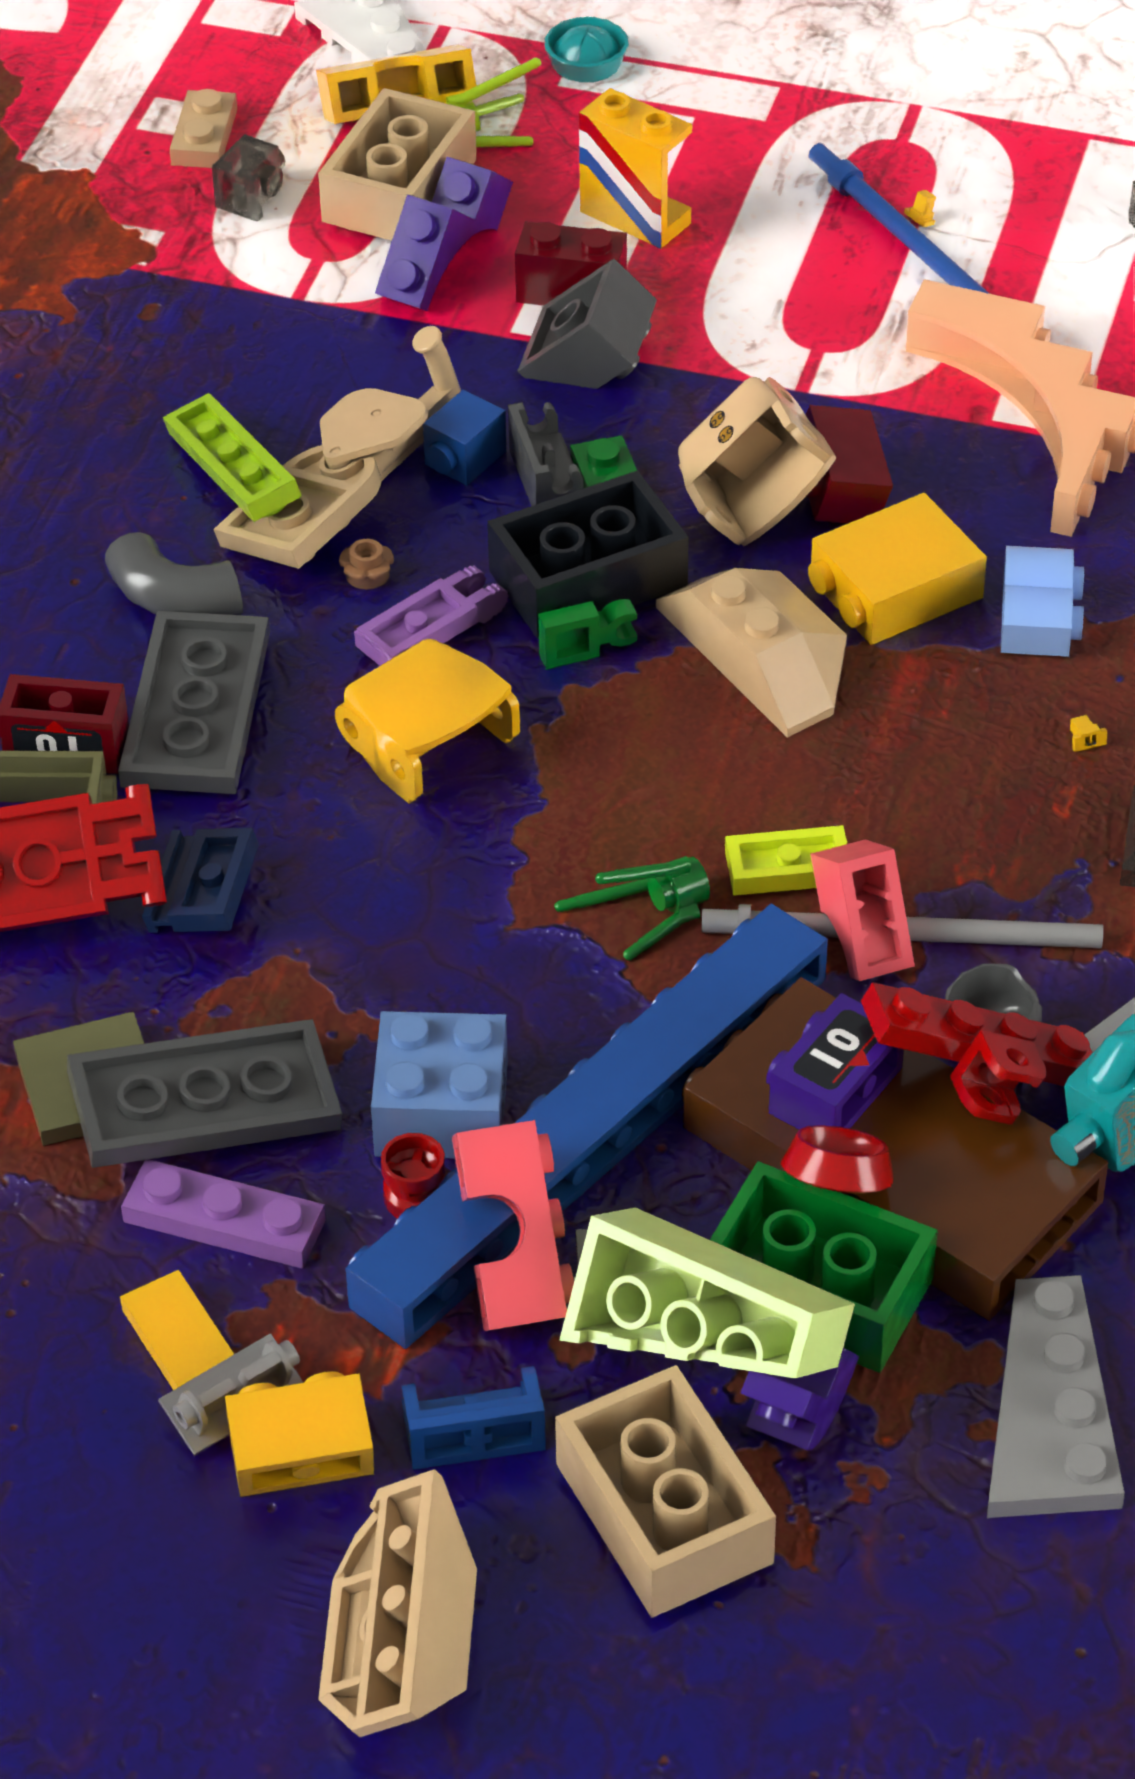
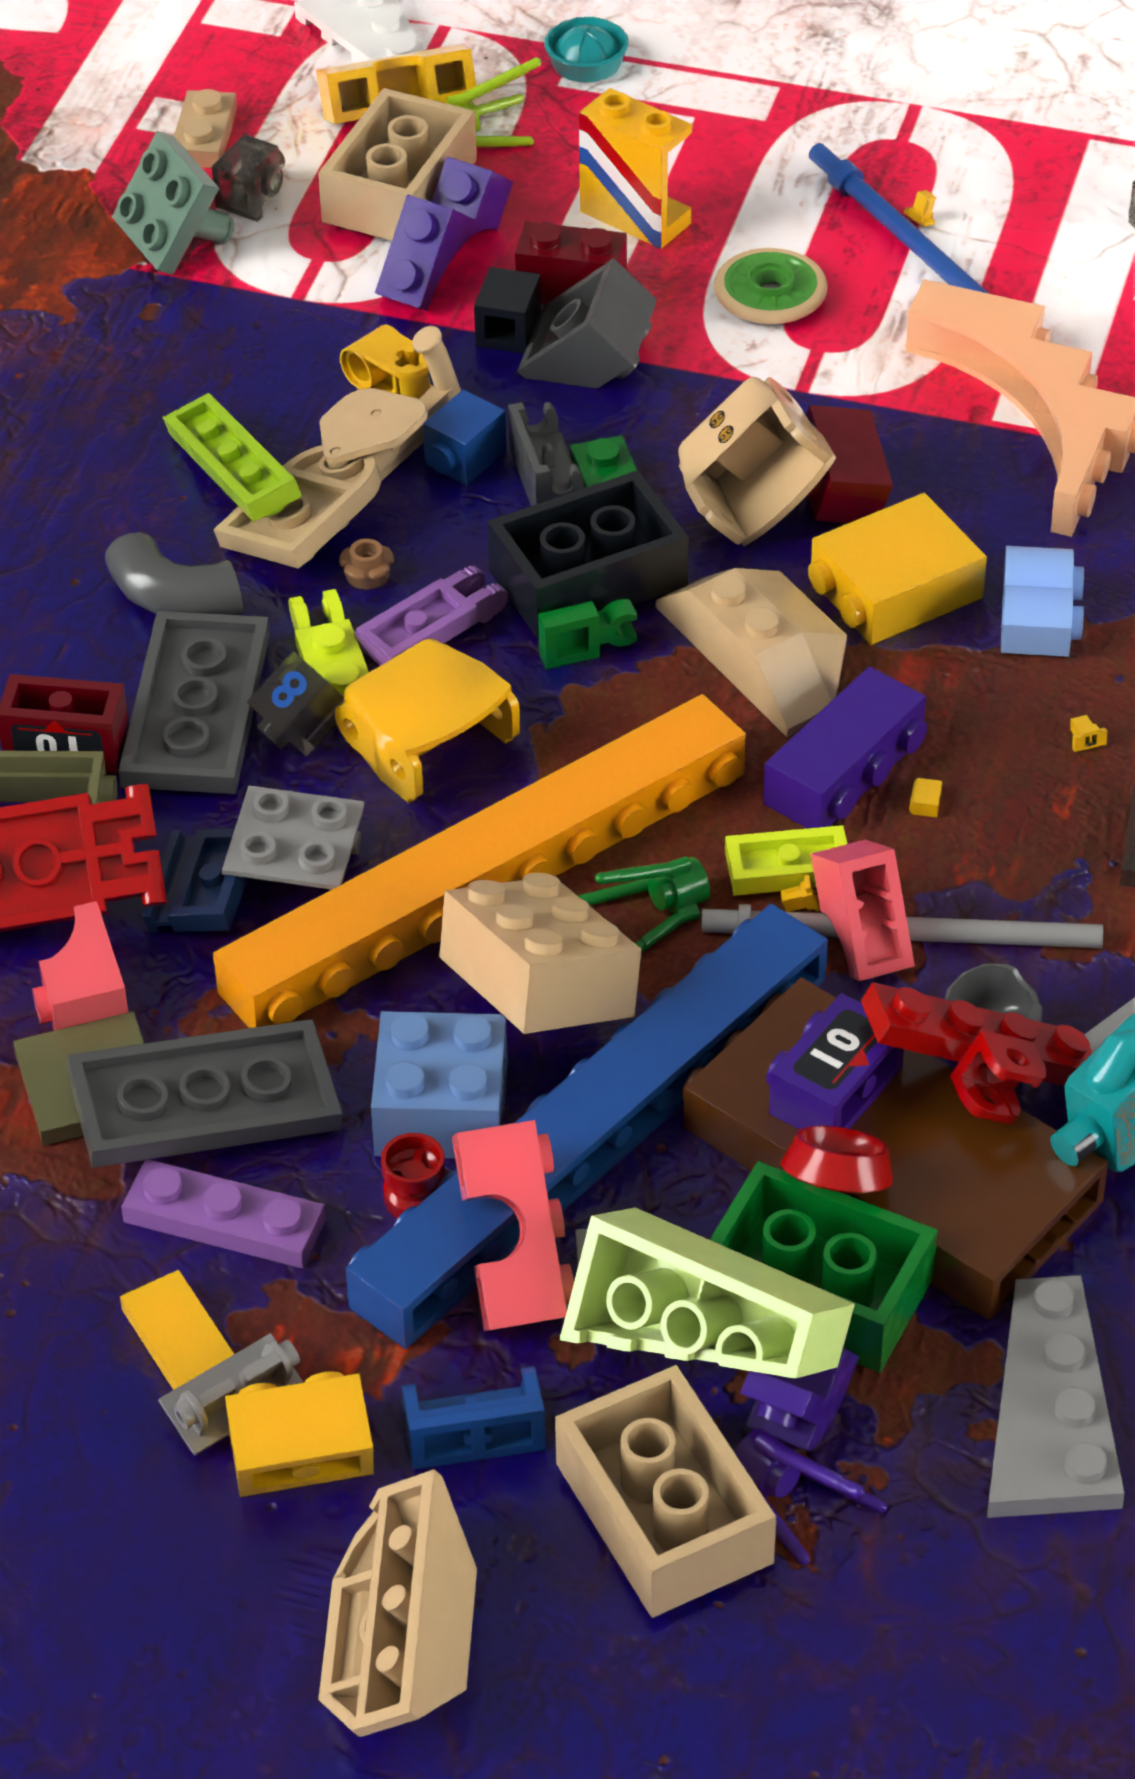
(83, 977): none -> coral arch
(170, 205): none -> sand green plate
(294, 838): none -> light grey hinge
(296, 705): none -> clear smoke brick
(328, 646): none -> neon yellow hinge
(386, 363): none -> yellow piece
(507, 309): none -> black brick
(539, 829): none -> light orange brick
(539, 953): none -> tan brick
(776, 1472): none -> dark purple plant
(800, 294): none -> bright green wheel
(801, 896): none -> yellow piece
(845, 750): none -> dark purple brick
(925, 797): none -> yellow piece

